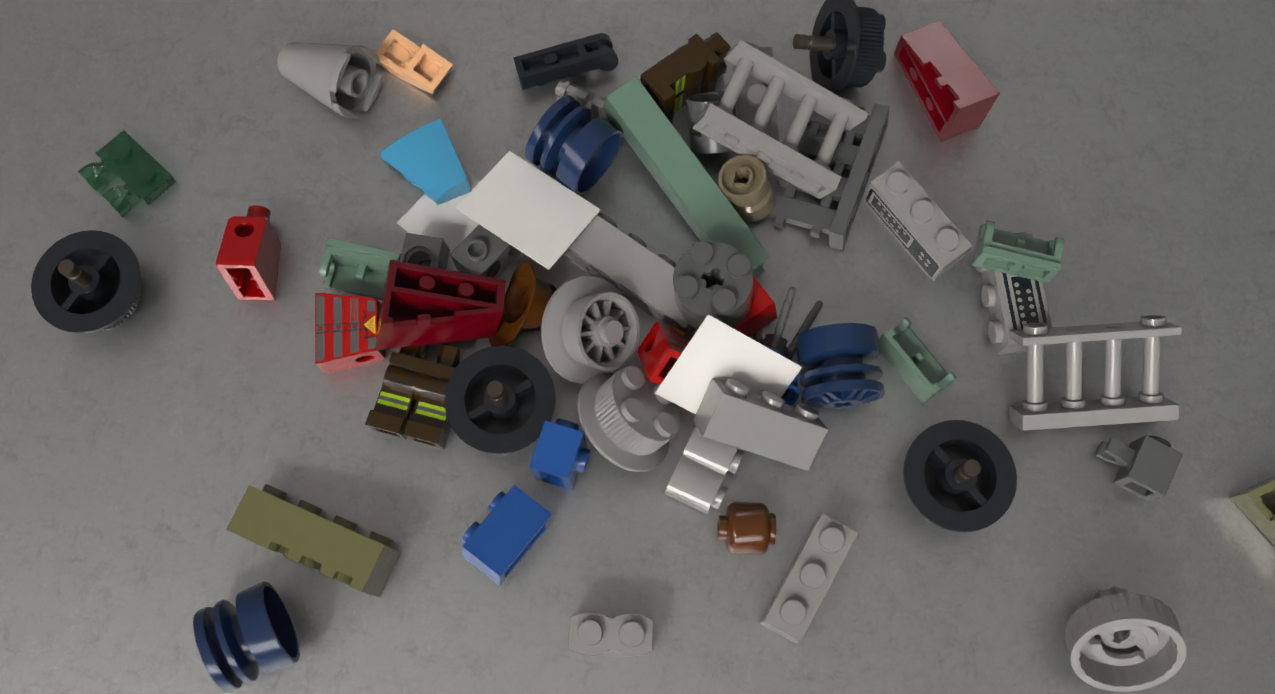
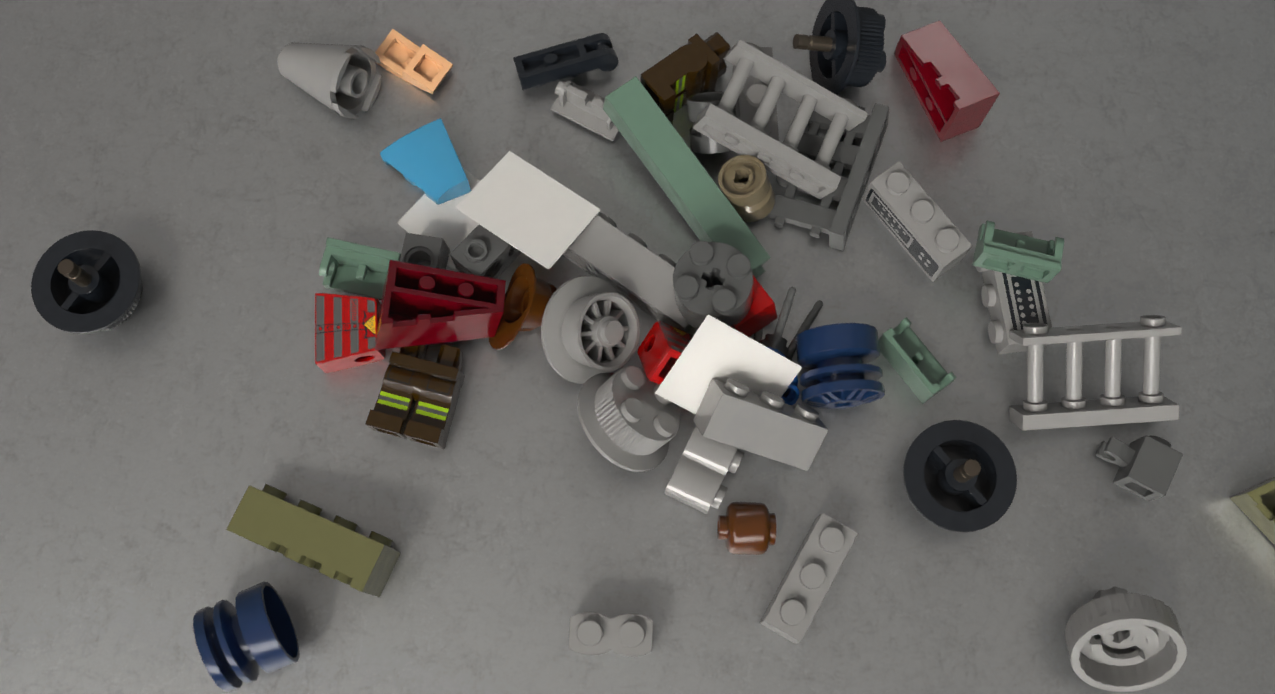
(134, 166): clear green plate -> none
(250, 255): red torso -> none
(499, 399): black piece -> none
(505, 534): blue brick -> none
(560, 454): blue brick -> none
(573, 145): dark blue wheel -> none

